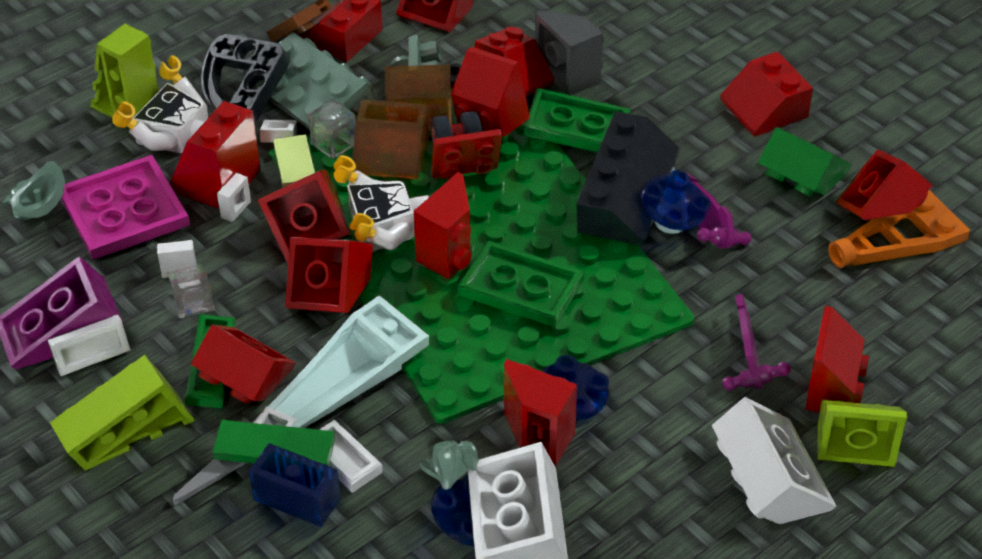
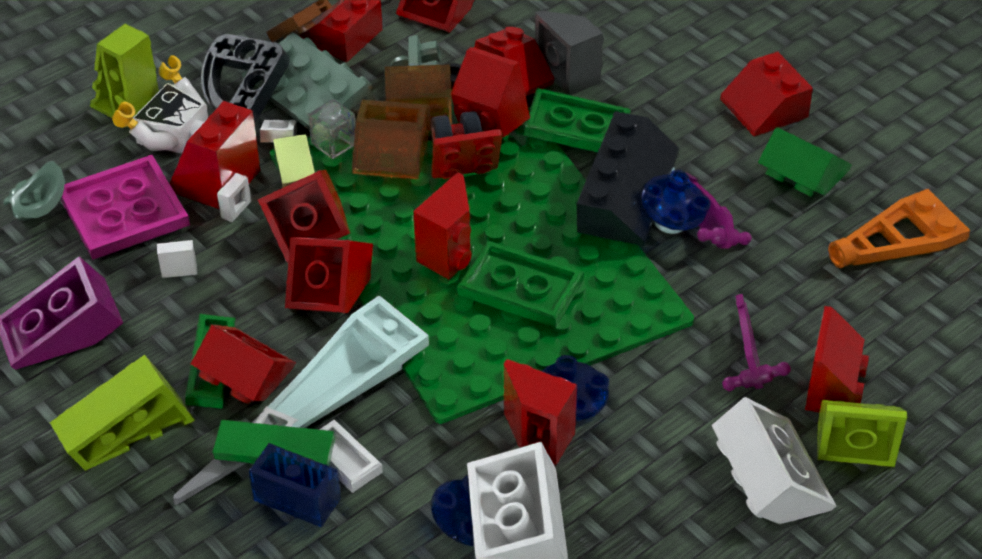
(89, 345): white tile -> none
(191, 291): clear brick -> none
(378, 208): torso -> none
(450, 461): sand green hat -> none
(884, 188): red slope -> none

